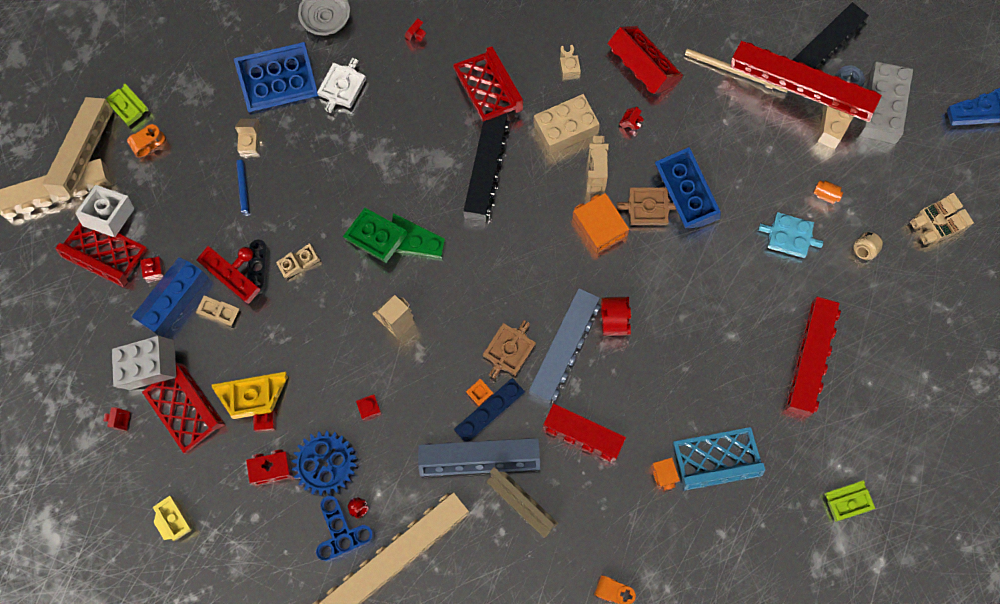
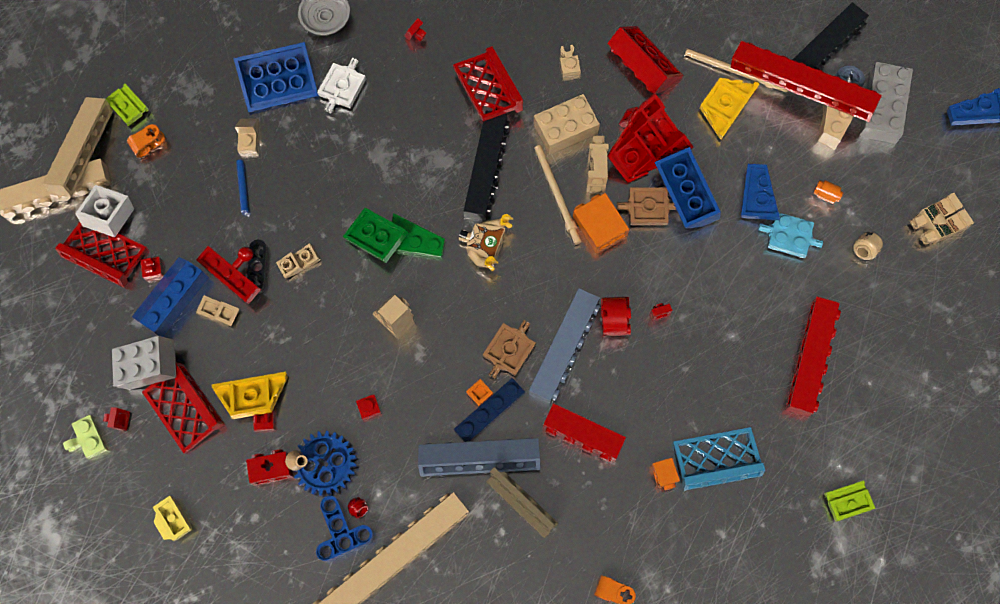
(87, 438): none -> yellowish green plate
(291, 460): none -> tan cone
(486, 241): none -> torso
(570, 225): none -> tan bar
(646, 140): none -> red wedge
(660, 311): none -> red plate
(726, 103): none -> yellow wing
(758, 194): none -> blue wing

